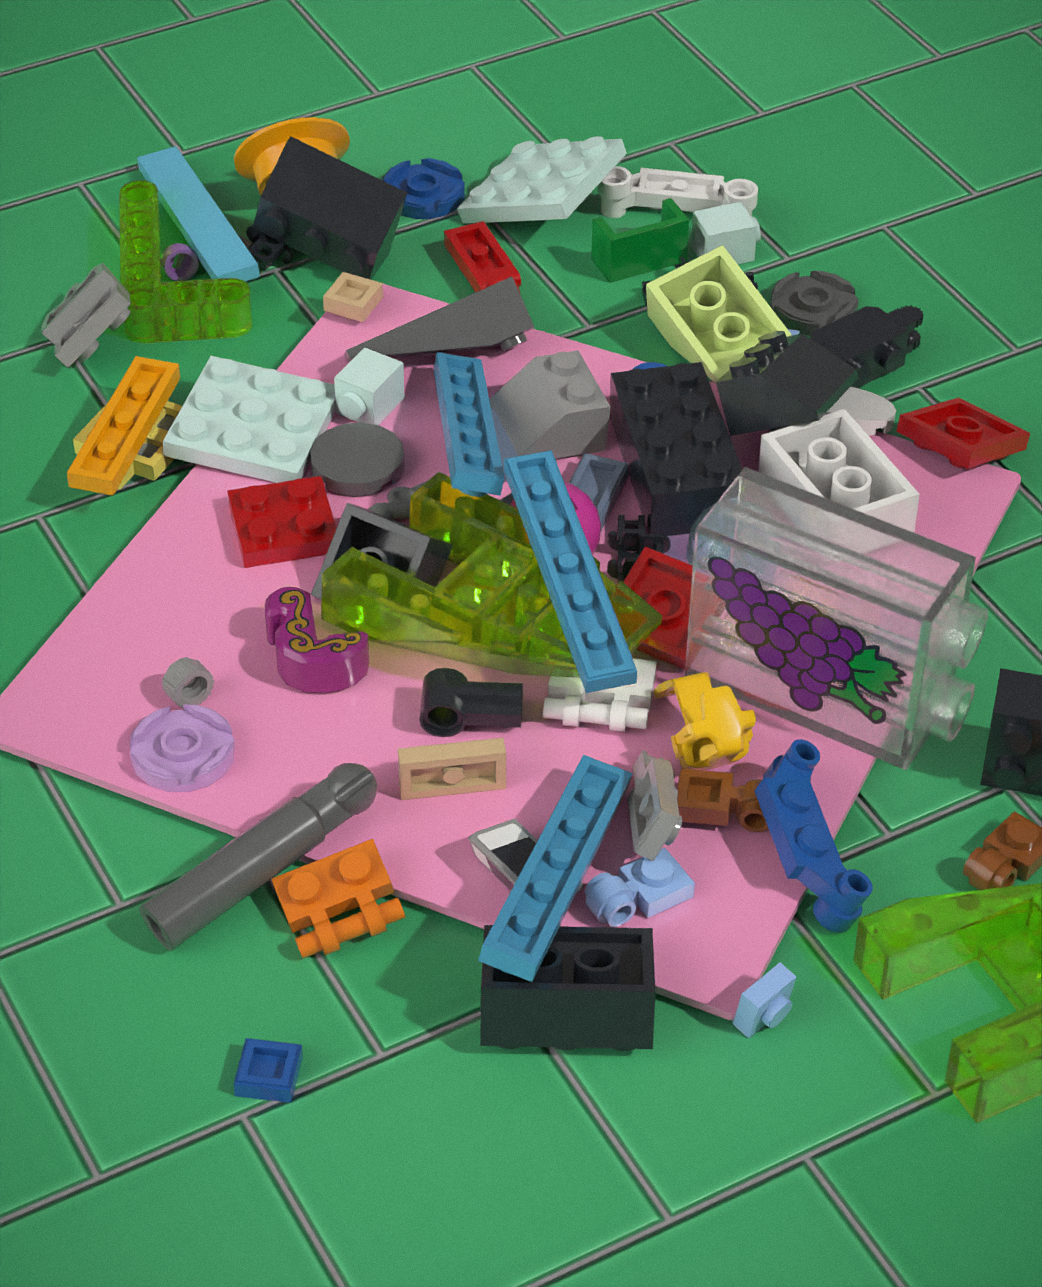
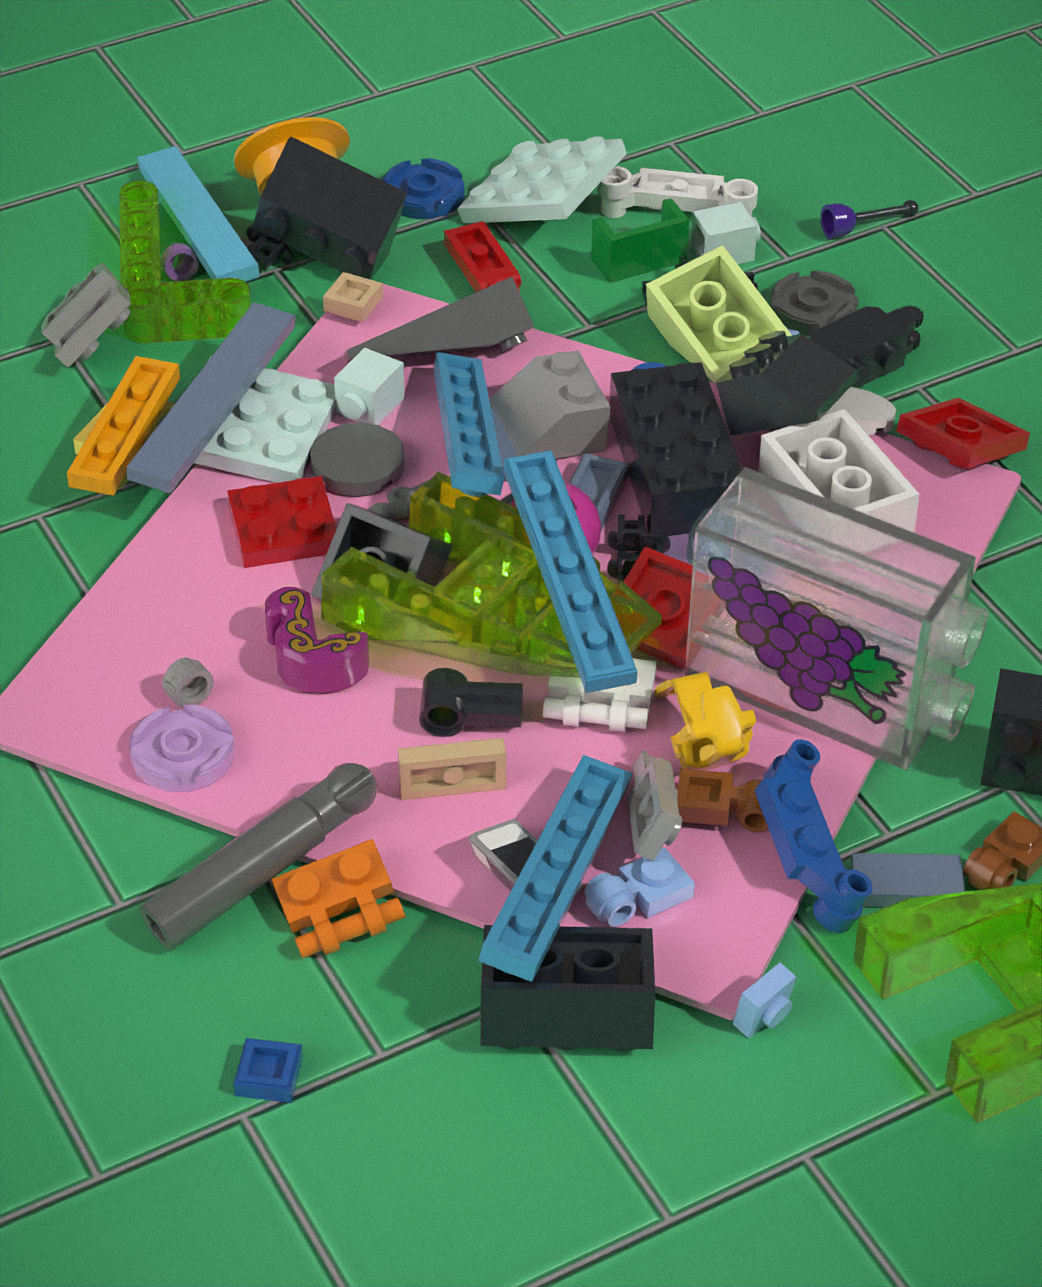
(210, 398): none -> sand blue tile
(840, 220): none -> dark purple hinge
(908, 876): none -> sand blue tile

